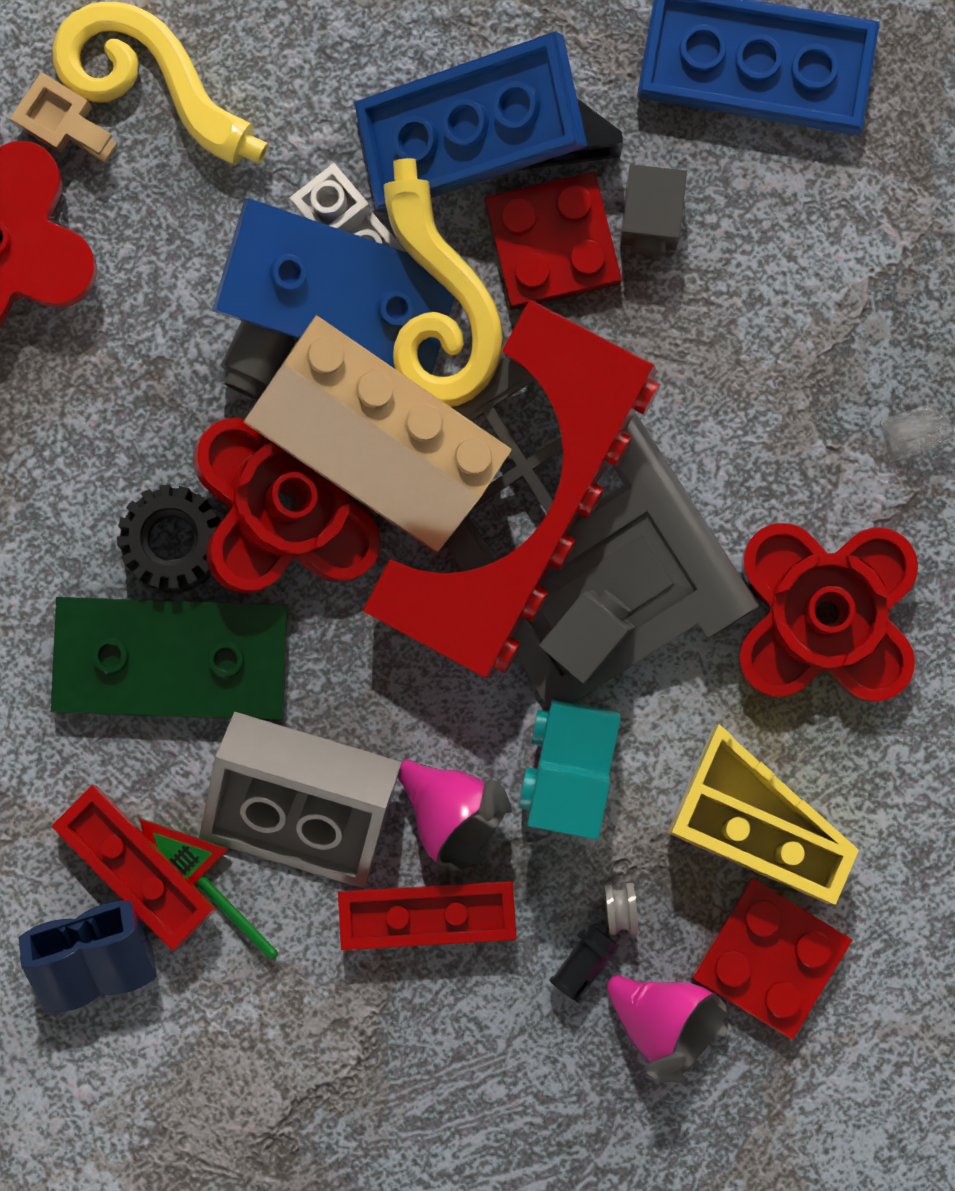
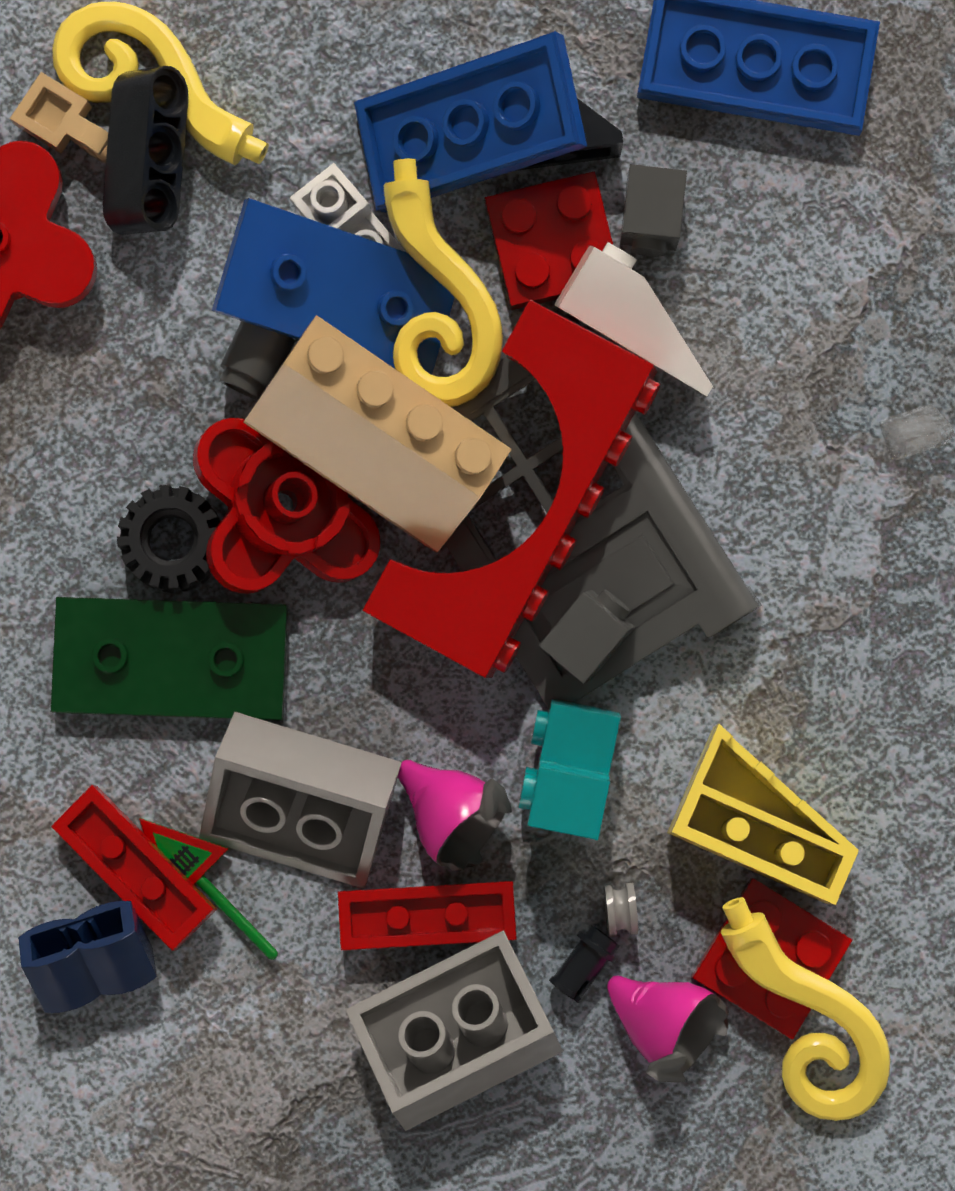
(145, 150): none -> black beam
(453, 1031): none -> light grey slope
(625, 309): none -> white slope
(762, 959): none -> light yellow plant
(862, 585): red plant -> none

